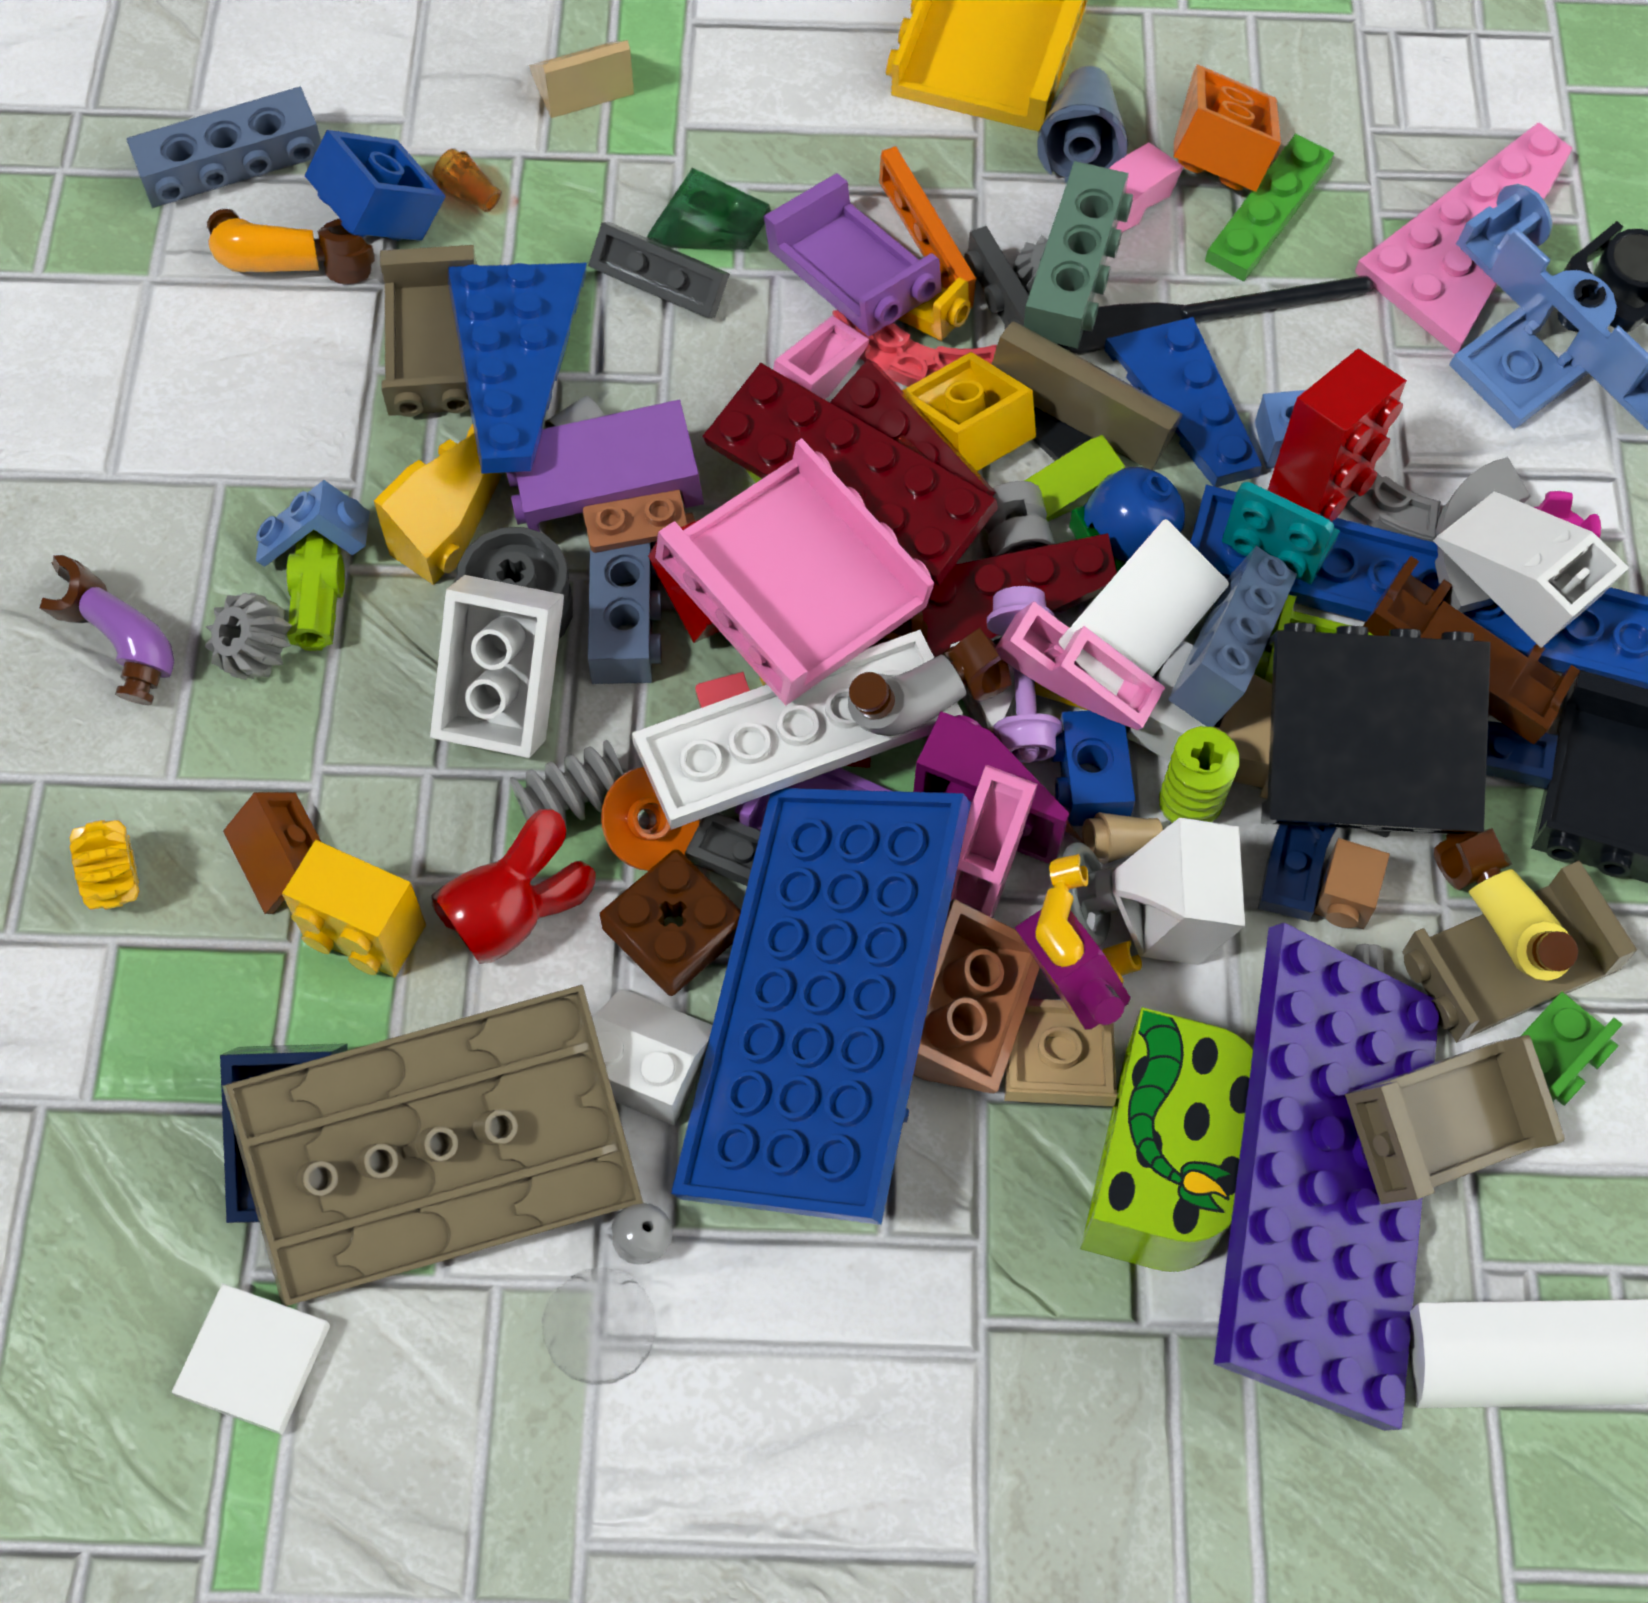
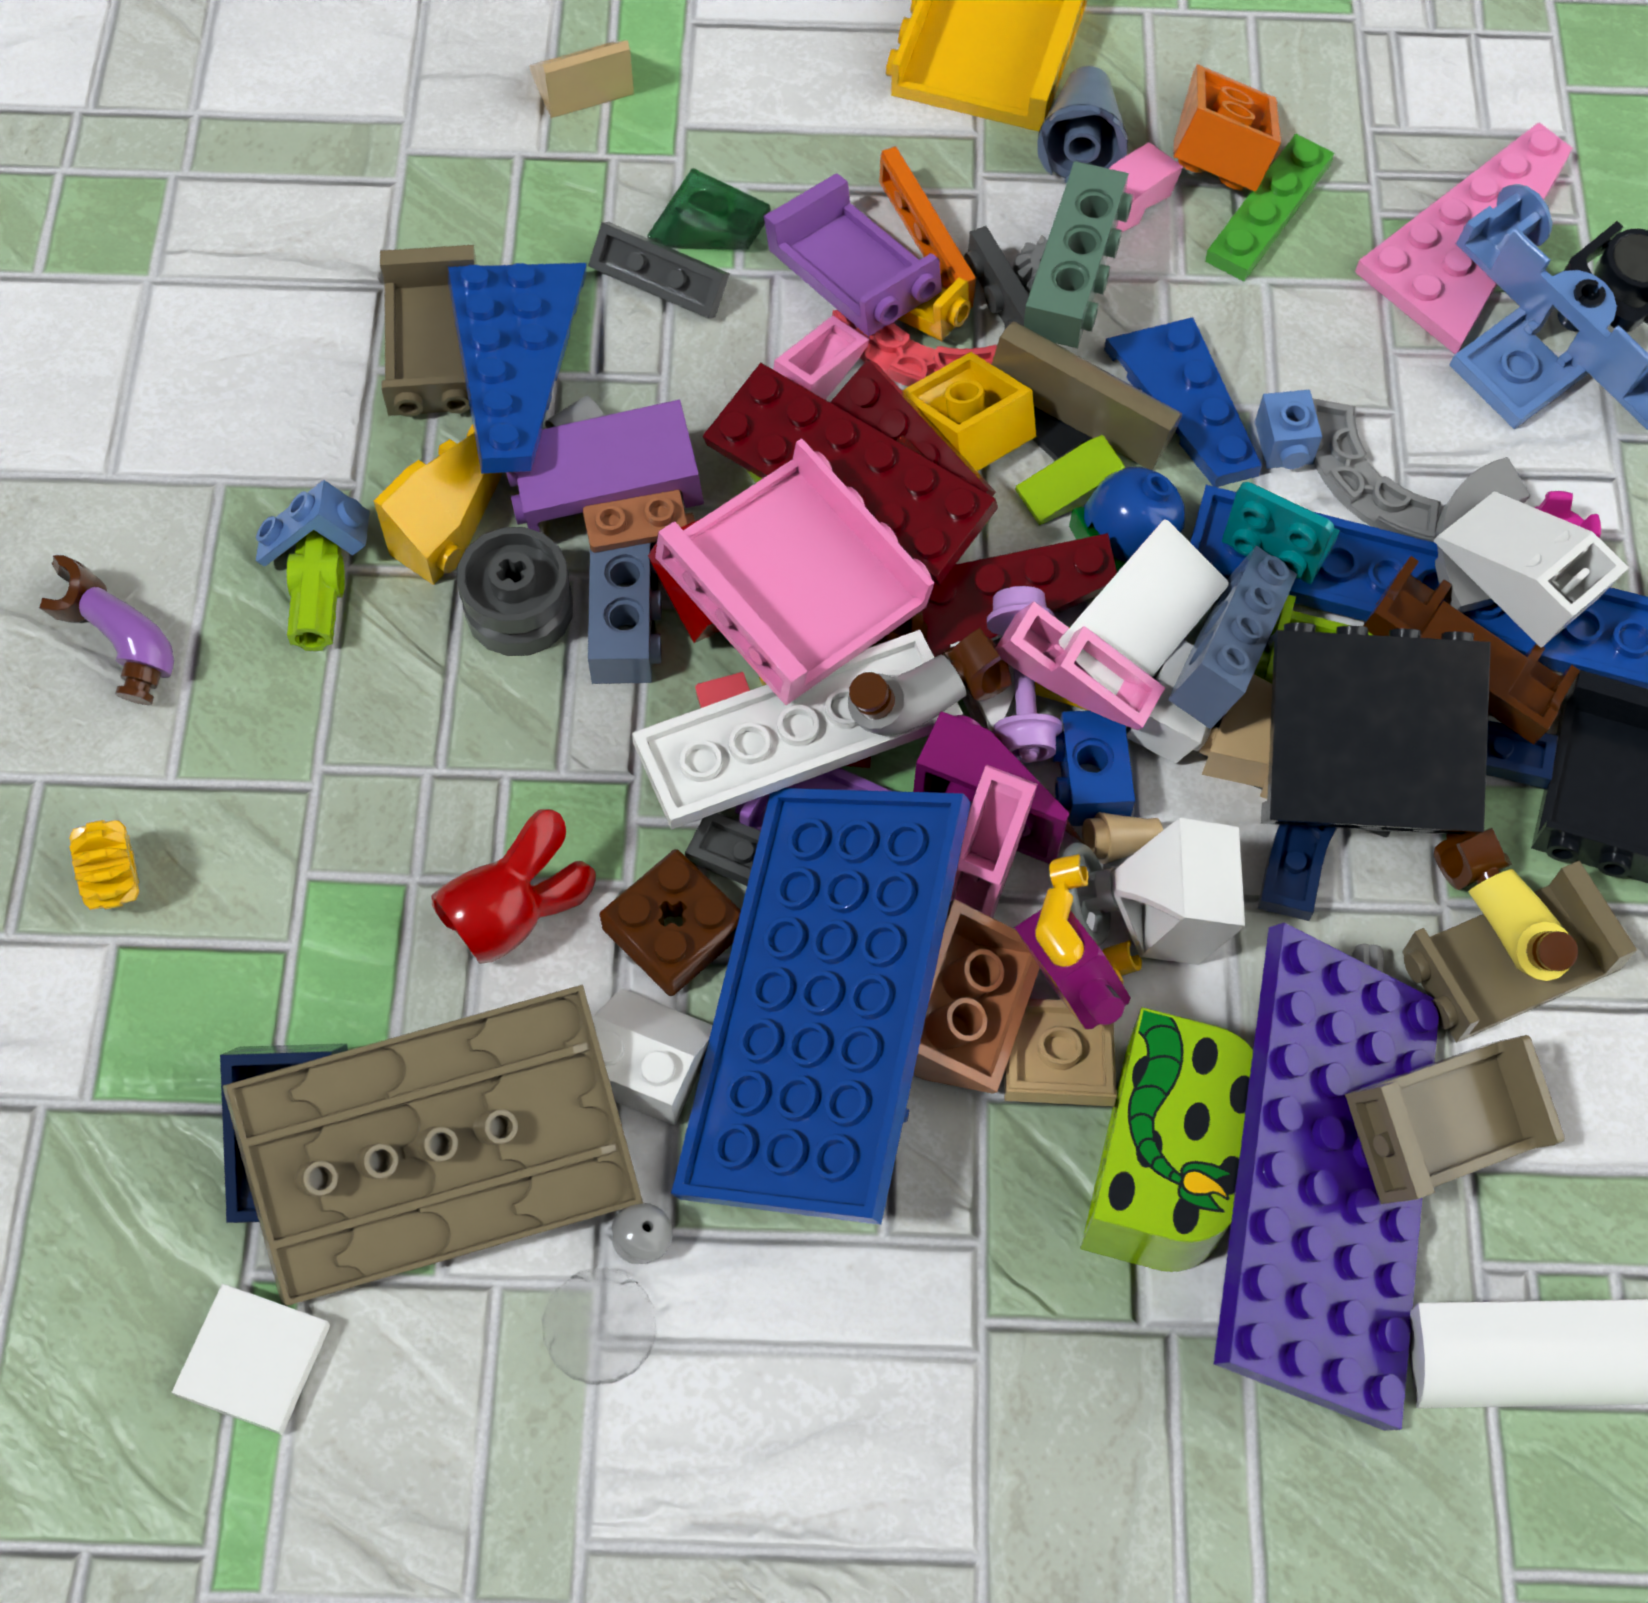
(225, 146): sand blue brick -> none
(248, 636): light grey gear -> none
(269, 248): light orange piece -> none
(270, 842): dark orange panel -> none
(354, 910): yellow brick -> none
(374, 186): blue brick -> none
(464, 179): clear orange cone -> none
(496, 665): white brick -> none
(573, 787): light grey piece -> none
(621, 829): orange dish -> none
(1019, 519): light grey wheel -> none
(1127, 318): black piece -> none
(1199, 775): lime piece -> none
(1338, 435): red brick -> none
(1351, 884): medium nougat brick -> none
(1566, 1042): bright green bracket -> none

